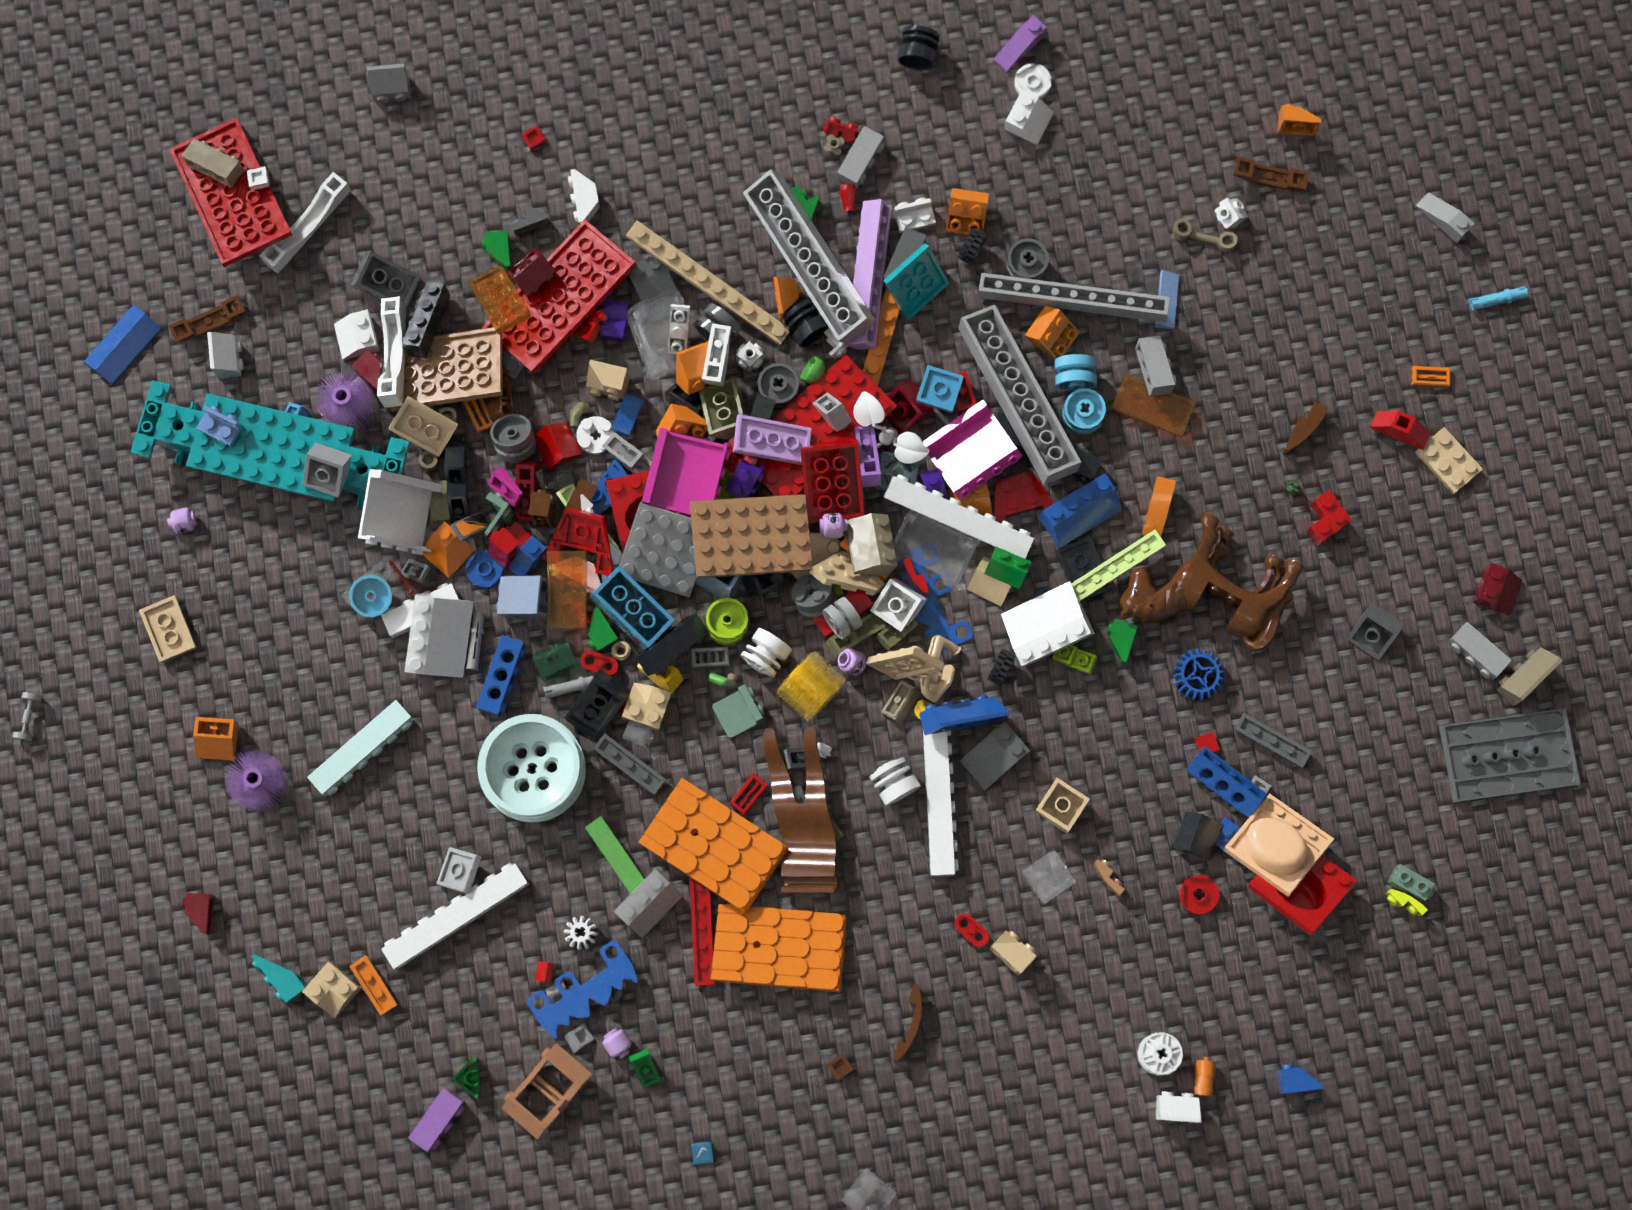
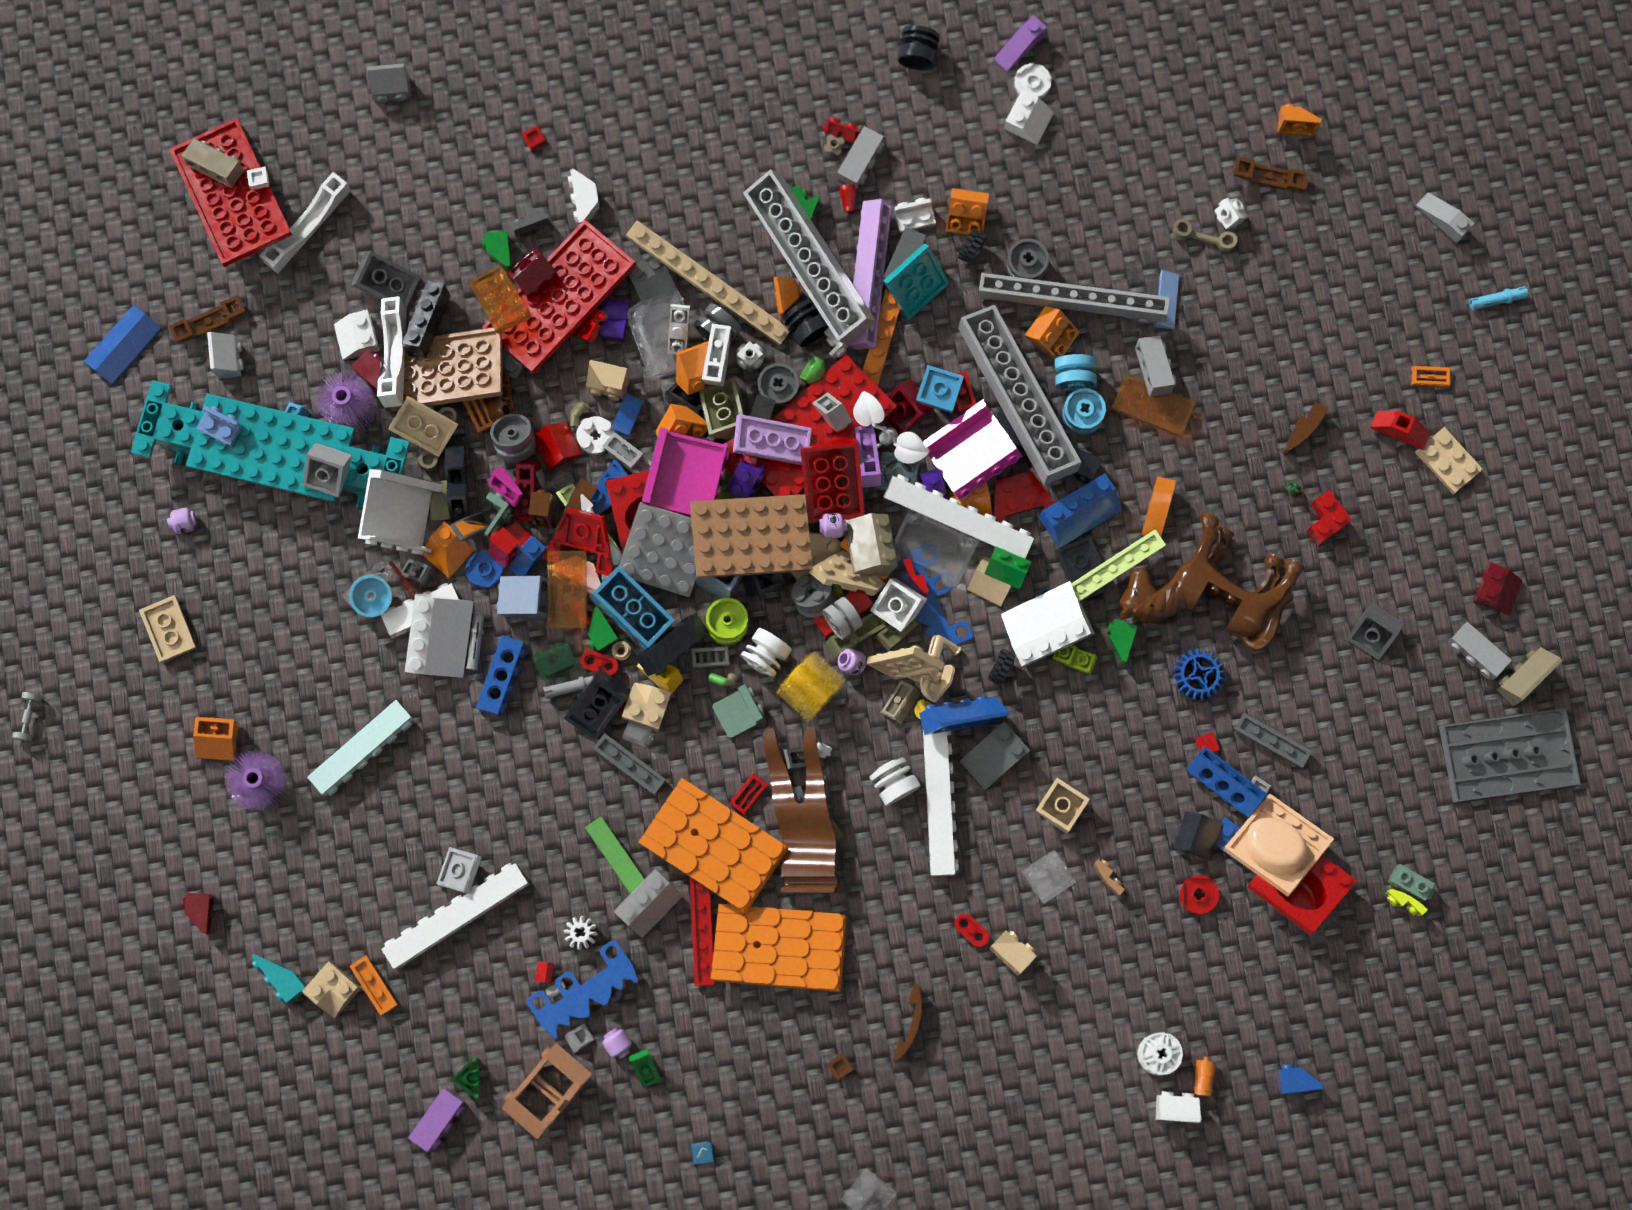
(500, 754): light aqua wheel -> none

